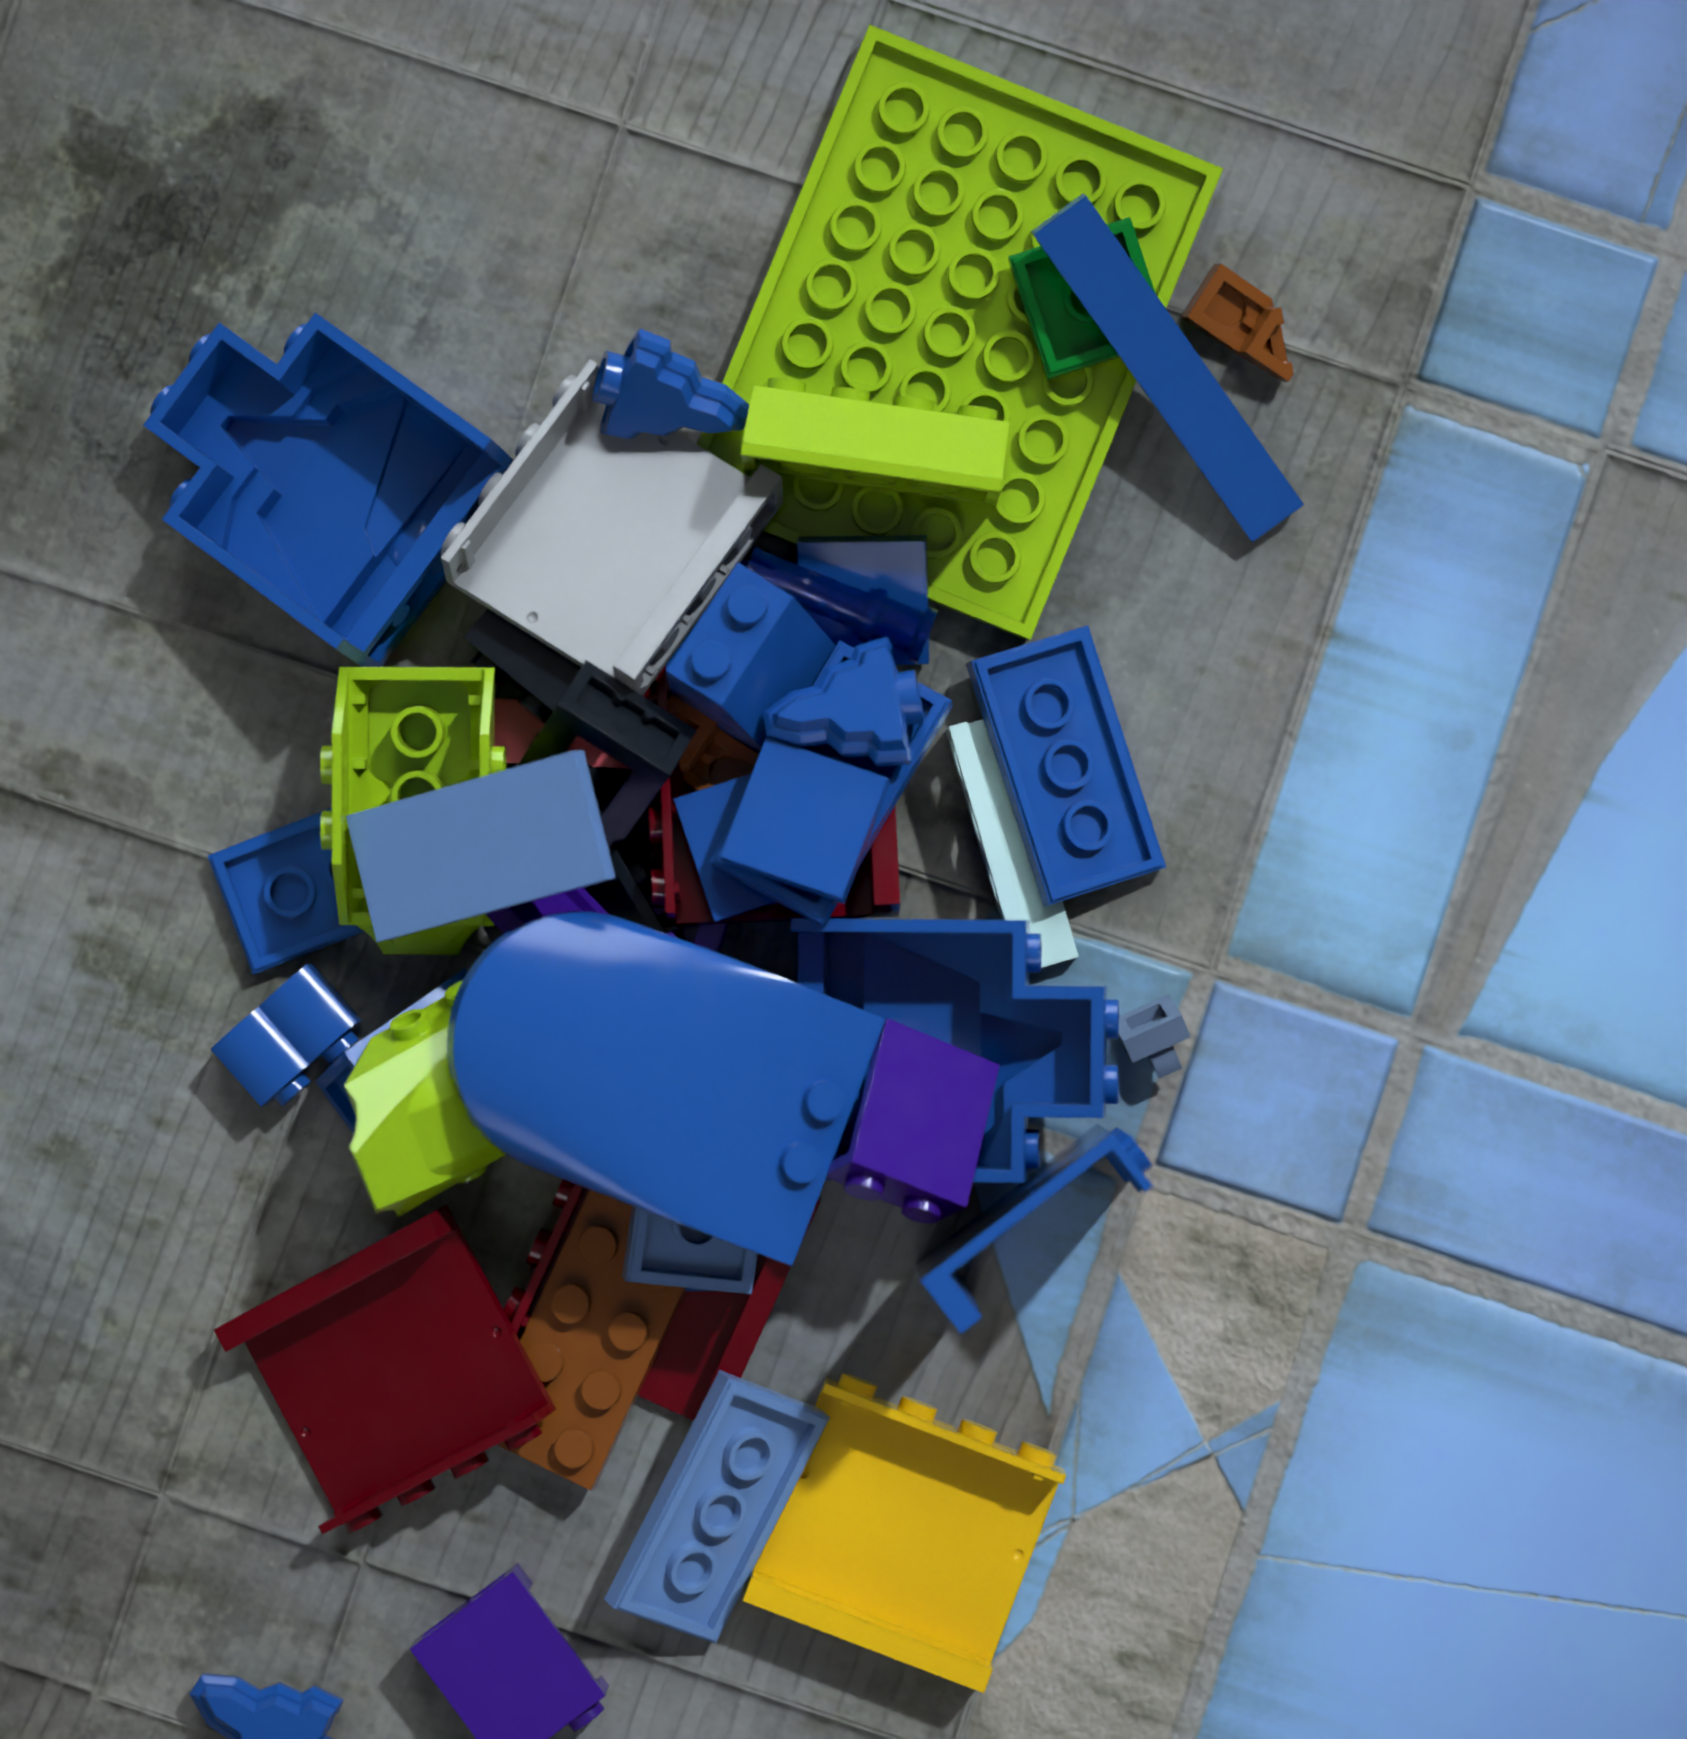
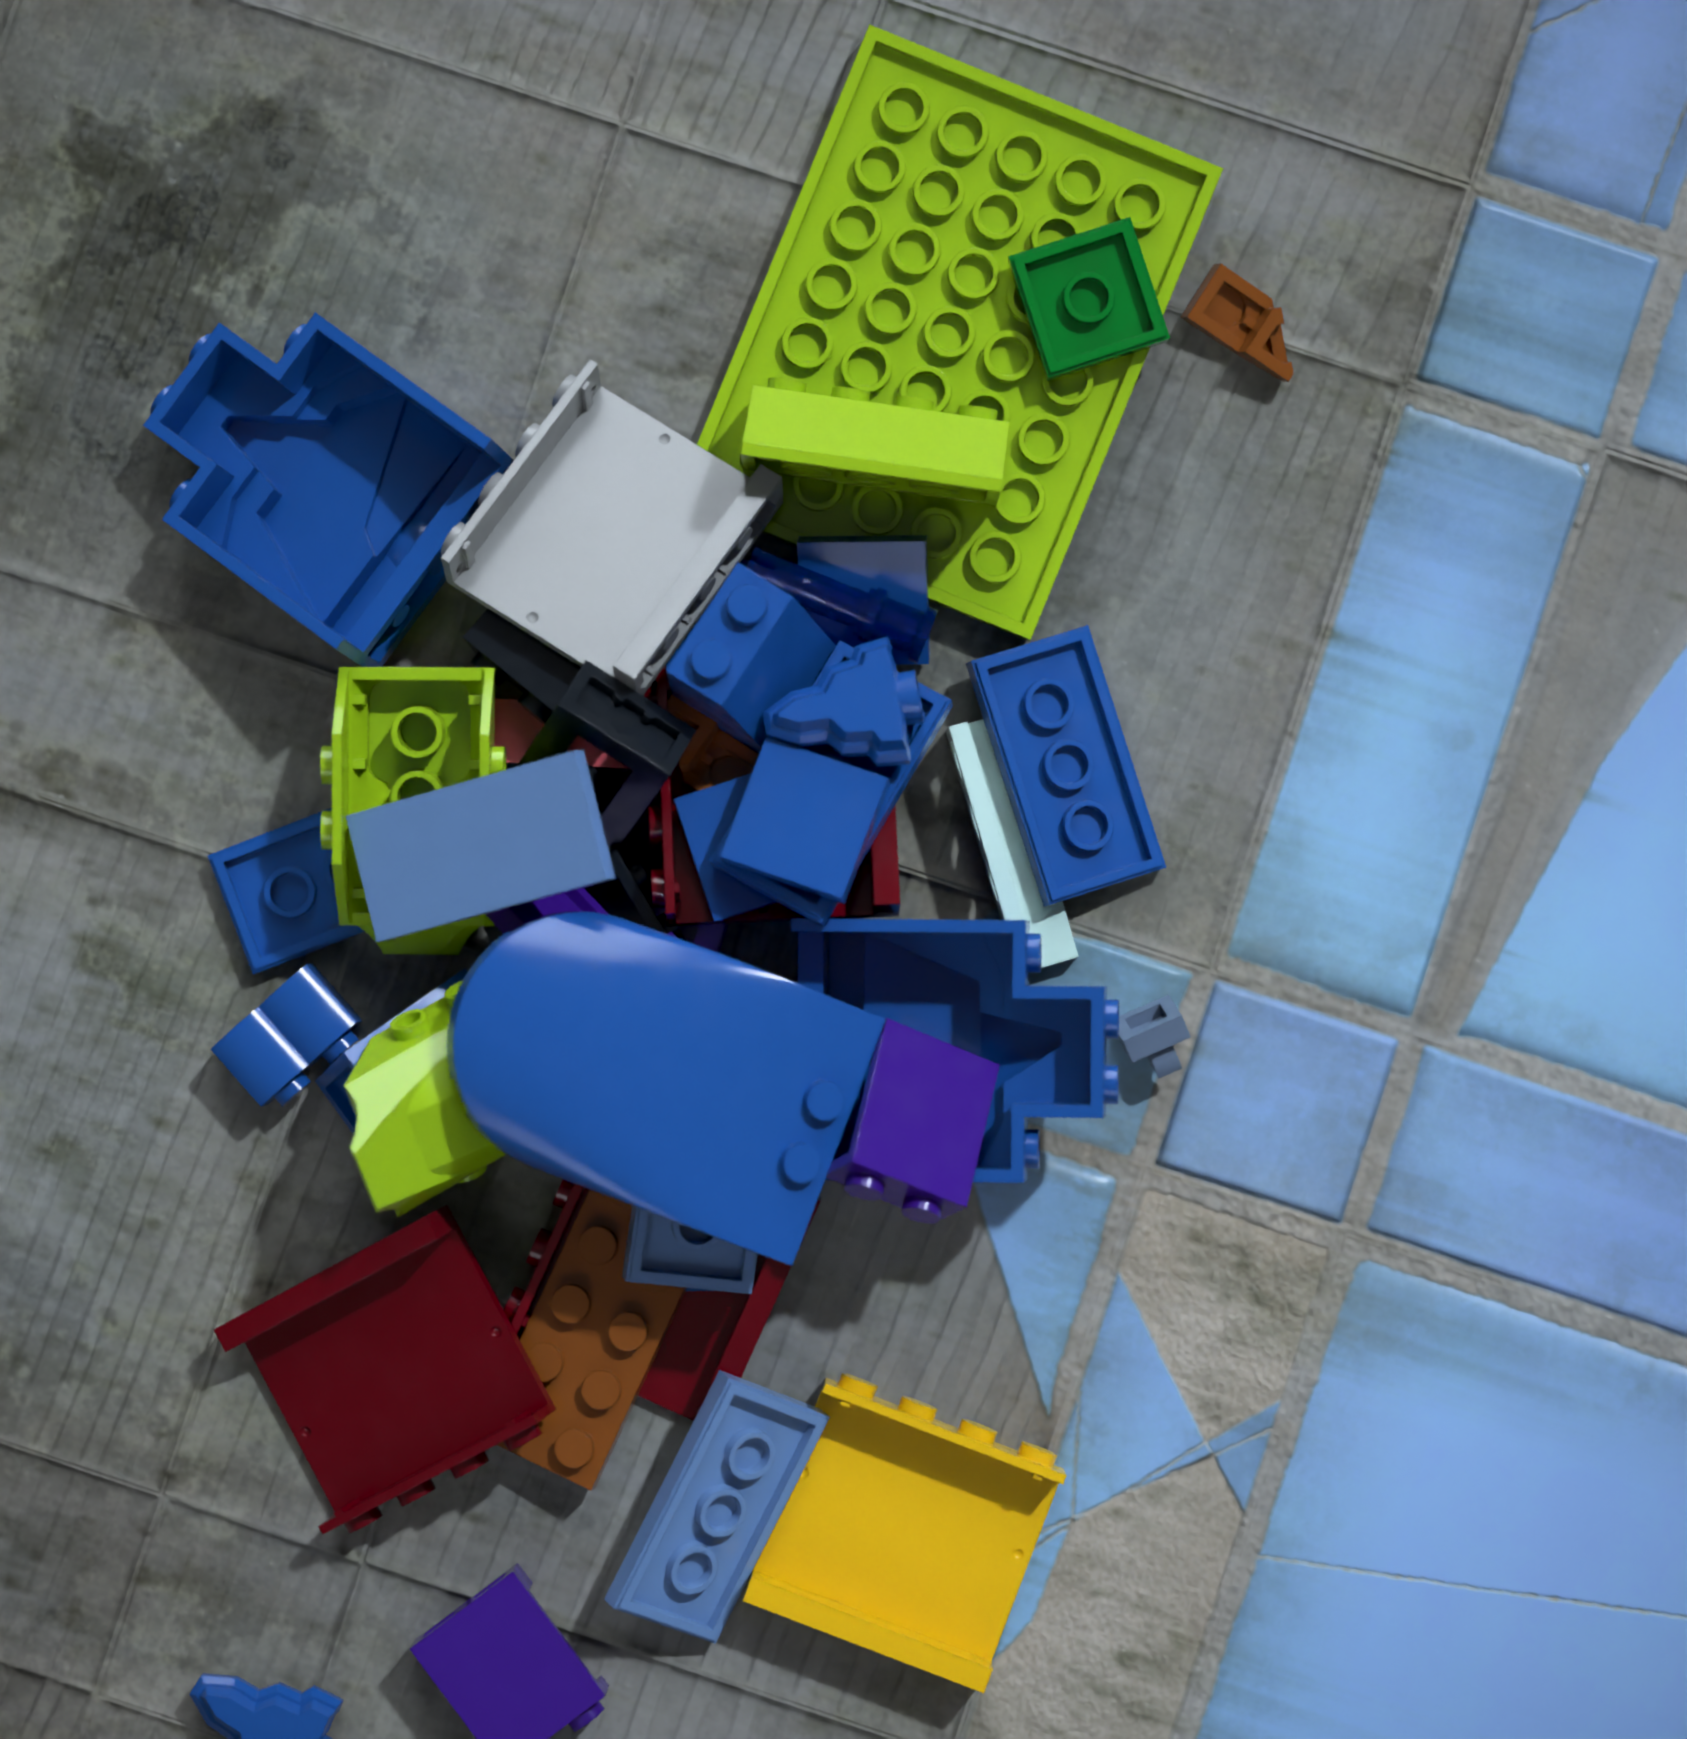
(661, 393): blue rock -> none
(938, 1267): blue panel -> none
(1167, 367): blue tile -> none

